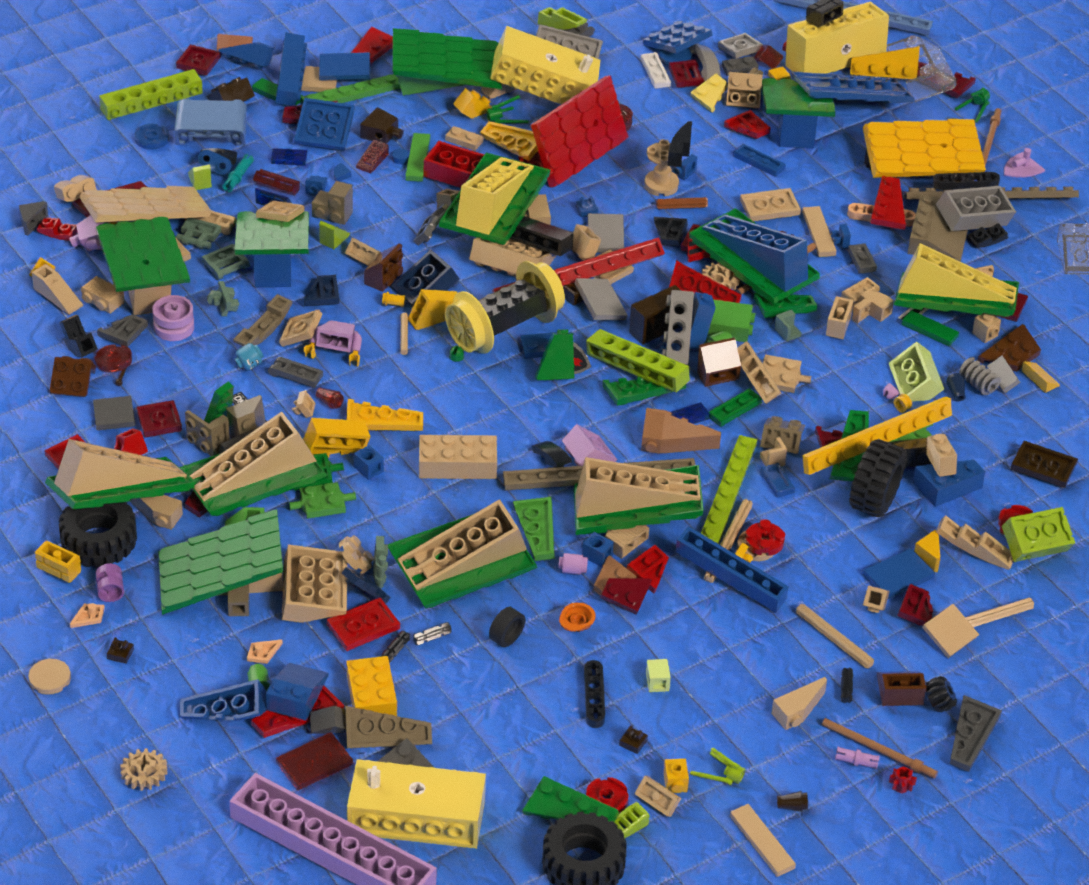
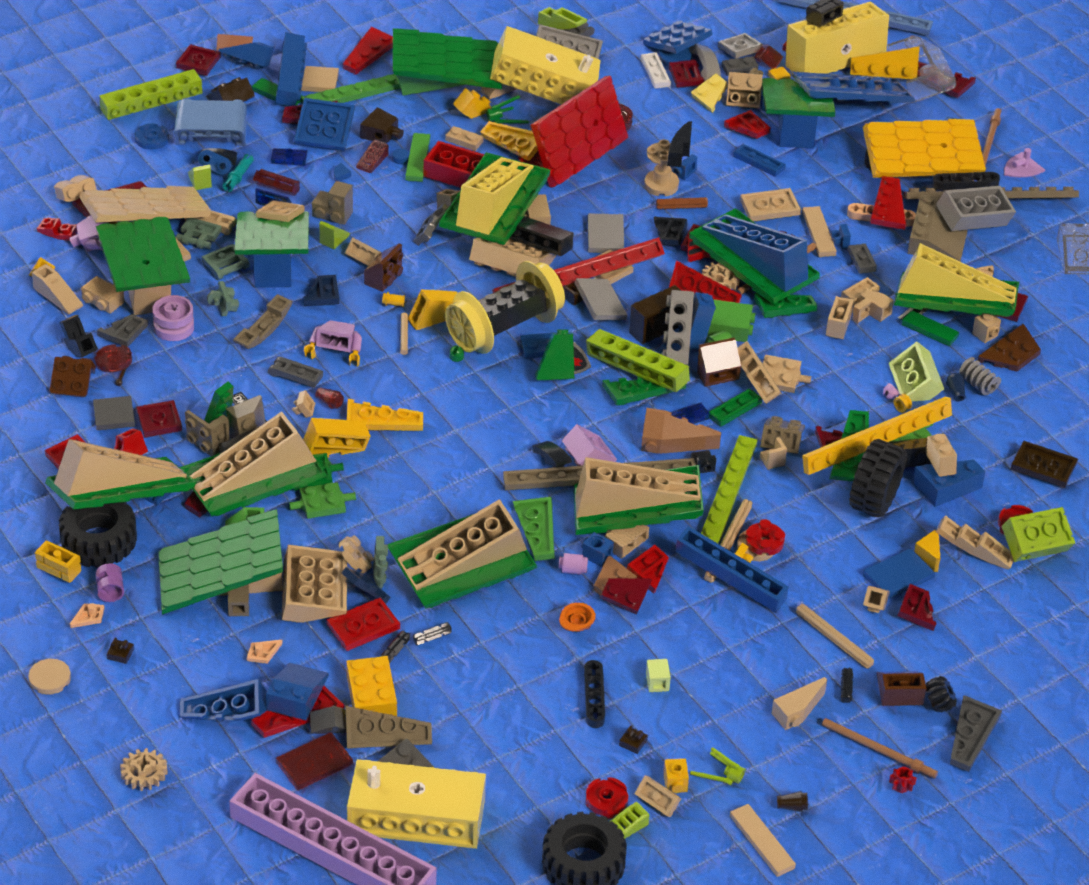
(32, 215): dark grey slope -> none
(160, 510): tan slope -> none
(248, 356): dark azure head -> none
(259, 672): bright green brick -> none
(300, 328): tan tile -> none
(315, 184): blue bracket -> none
(344, 66): blue tile -> none
(368, 462): blue brick -> none
(428, 274): dark blue slope -> none
(458, 456): tan brick -> none
(507, 626): black tyre -> none
(557, 800): green wing -> none
(585, 242): tan brick -> none
(586, 206): blue tile -> none
(705, 461): none -> black bracket
(777, 480): blue tile -> none
(785, 326): sand green panel -> none
(857, 757): lavender pin -> none
(950, 631): tan tile -> none
(980, 98): green plant -> none
(988, 237): black slope -> none
(1000, 612): tan axle -> none
(1004, 371): light grey tile -> none
(1039, 376): yellow slope -> none

